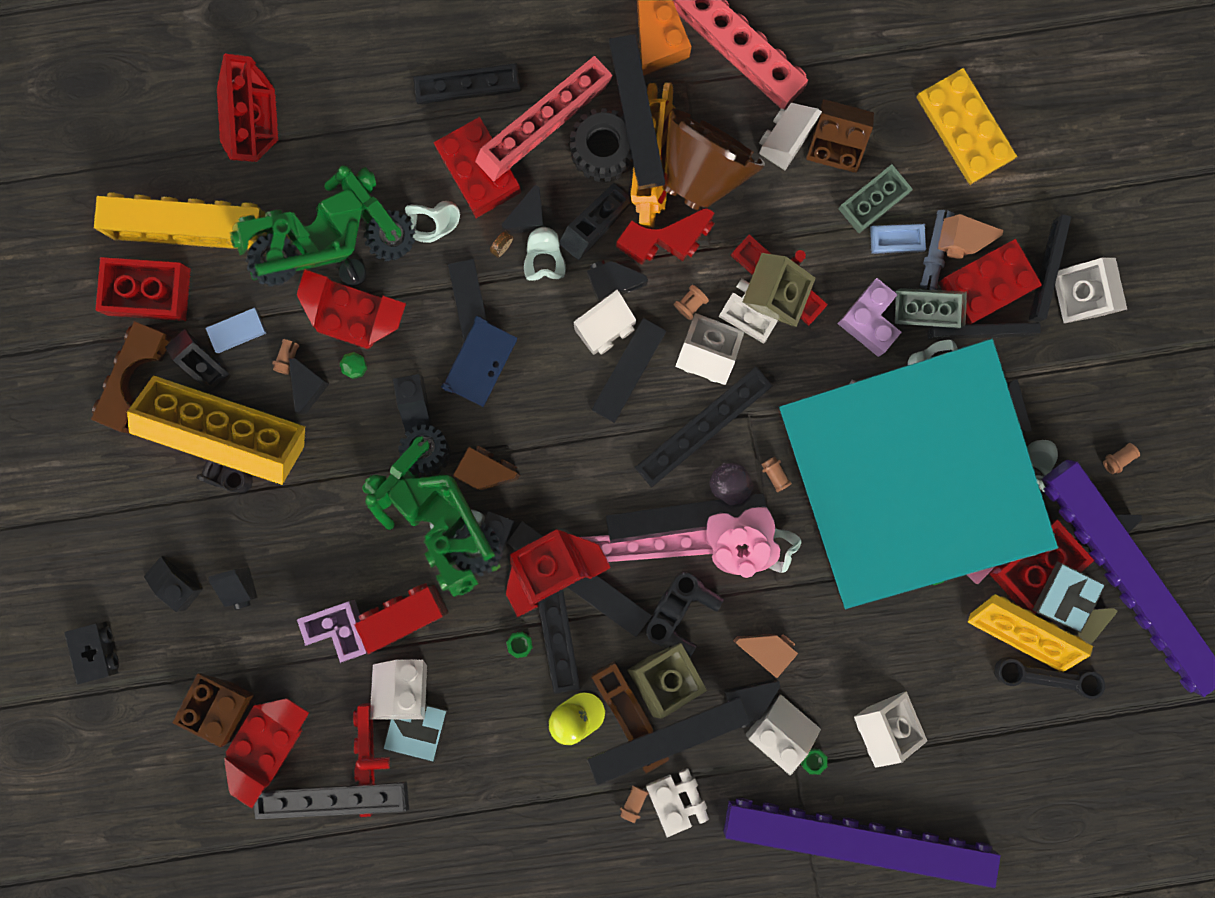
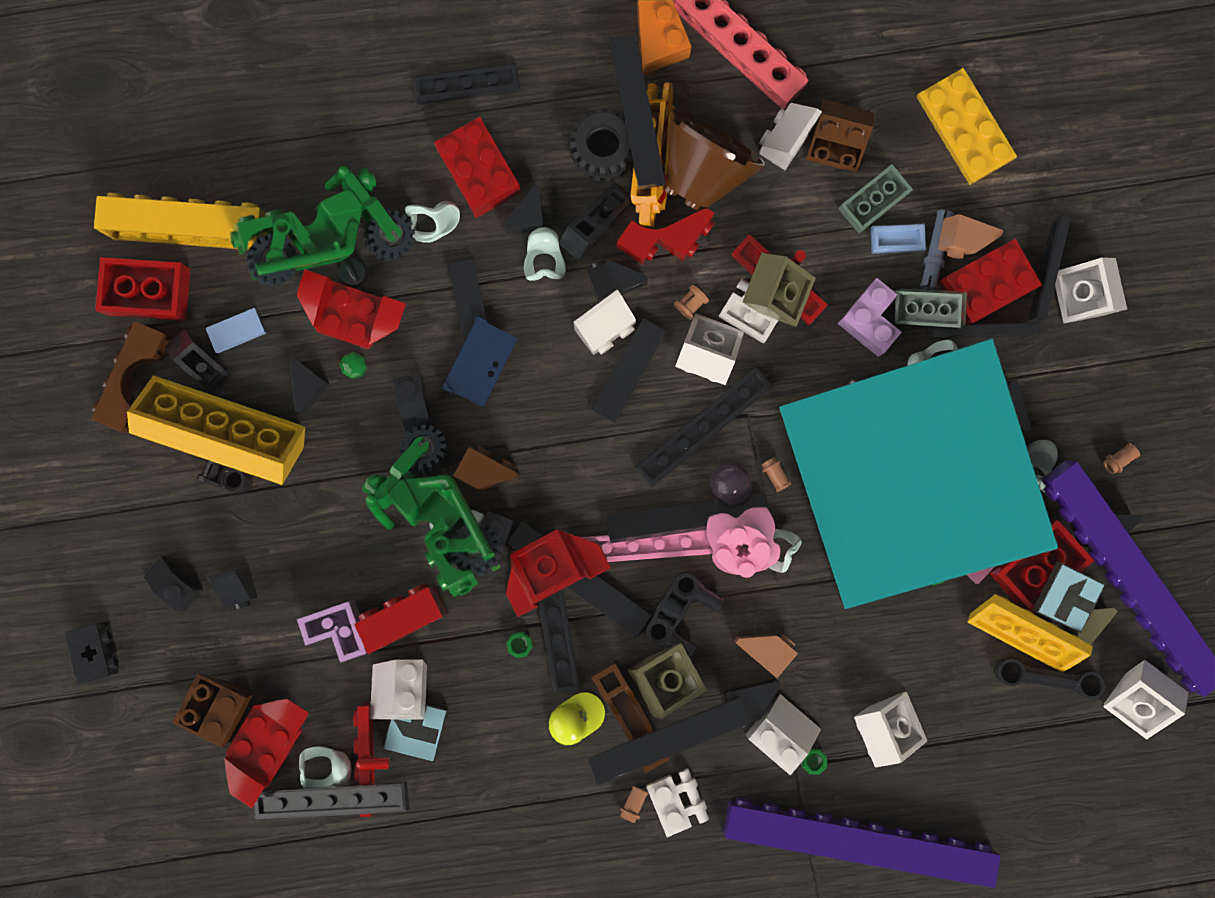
(245, 109): red wedge -> none
(286, 352): nougat pin -> none
(340, 766): none -> light aqua piece
(501, 244): clear orange tile -> none
(543, 118): coral brick -> none
(1147, 700): none -> white slope

